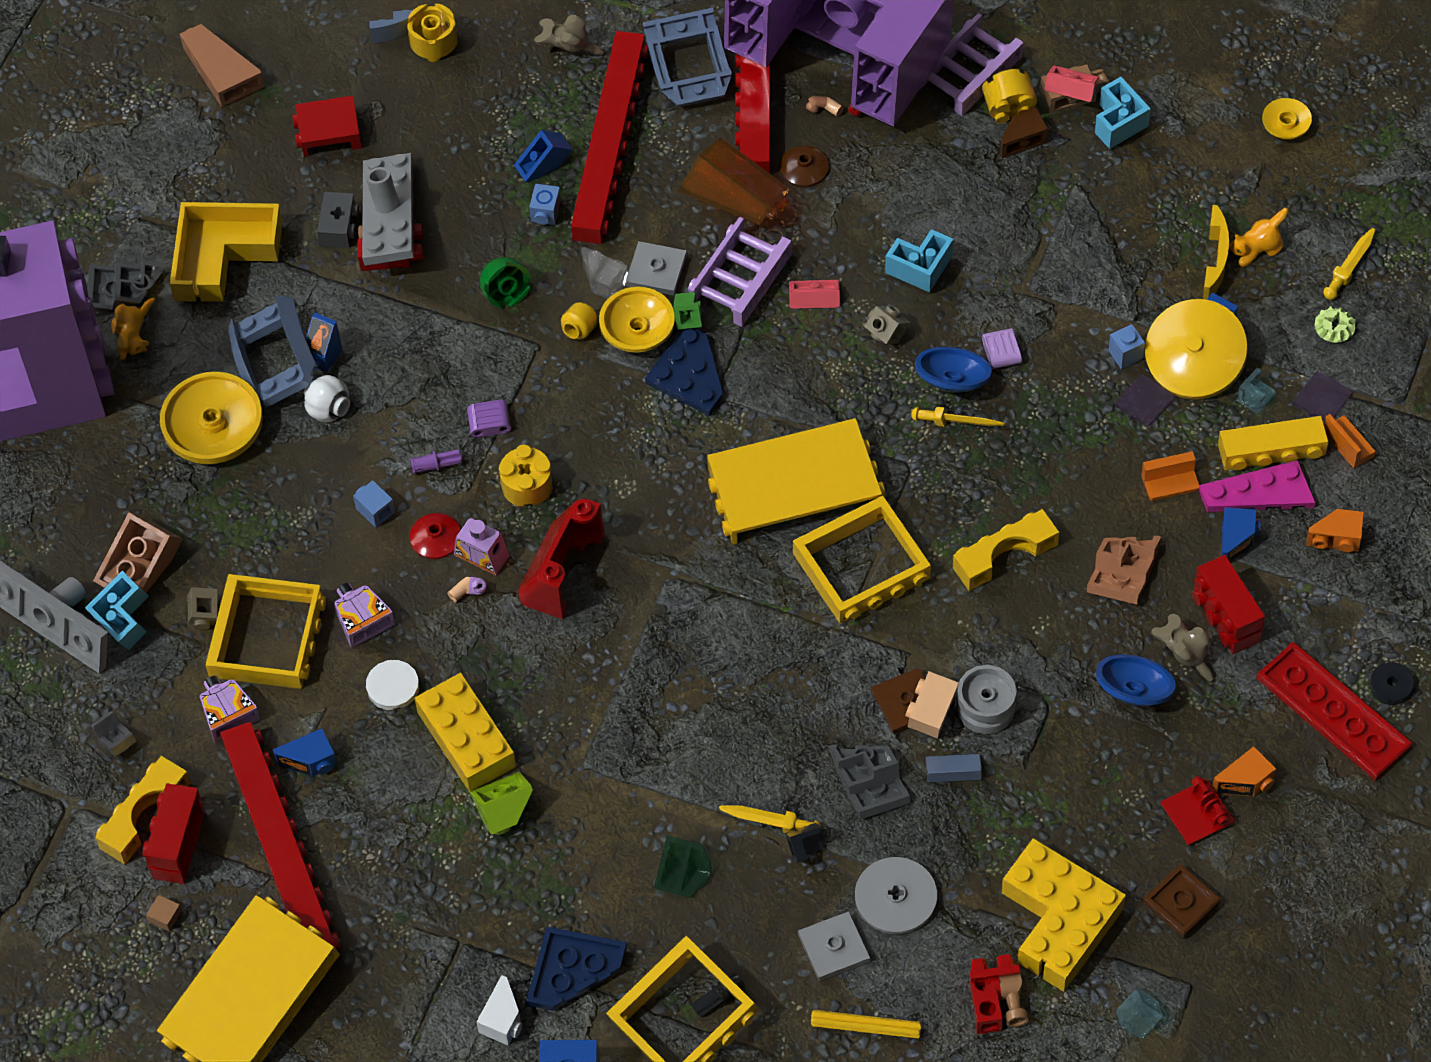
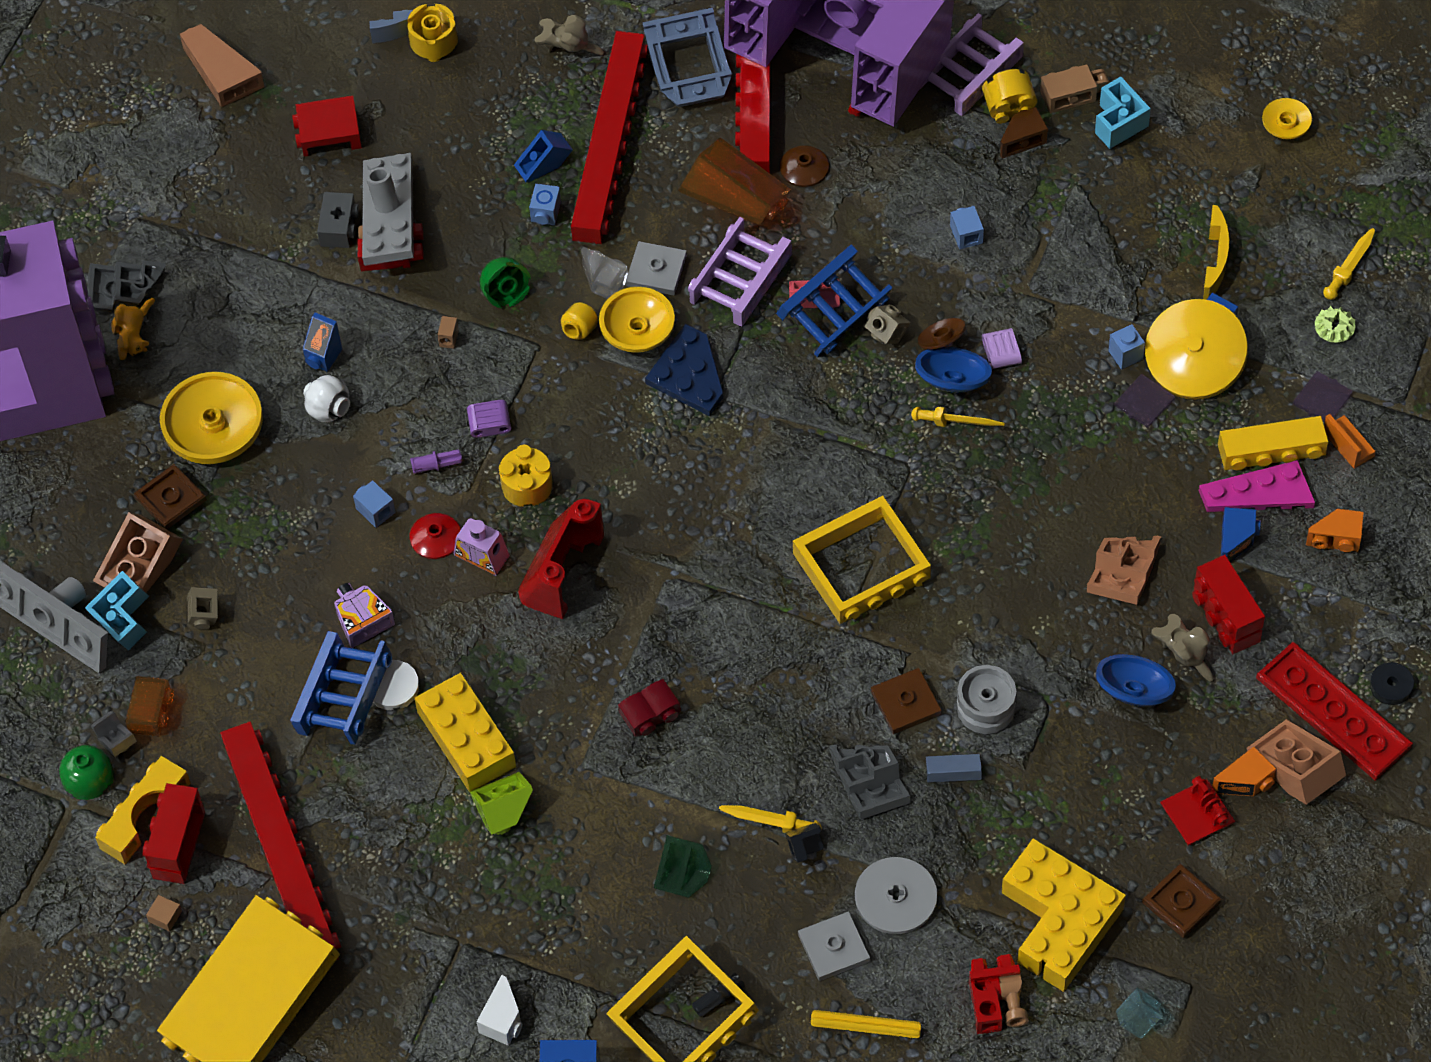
(86, 772): none -> green cylinder
(149, 705): none -> clear orange brick
(170, 496): none -> reddish brown plate
(213, 236): yellow piece -> none
(226, 706): torso -> none
(260, 324): sand blue wedge -> none
(273, 589): yellow window -> none
(307, 754): blue slope -> none
(324, 672): none -> blue fence
(448, 332): none -> medium nougat piece
(467, 585): arm -> none
(571, 966): dark blue plate -> none
(649, 708): none -> dark red brick
(687, 311): bright green brick -> none
(792, 477): yellow panel -> none
(824, 102): arm -> none
(828, 277): none -> blue fence
(921, 264): medium azure brick -> none
(932, 704): light nougat brick -> none
(941, 333): none -> reddish brown dish
(966, 227): none -> medium blue brick
(1031, 534): yellow arch -> none
(1071, 83): coral slope -> none
(1170, 476): orange panel -> none
(1255, 393): clear light blue panel -> none
(1262, 237): light orange animal -> none
(1301, 761): none -> nougat slope

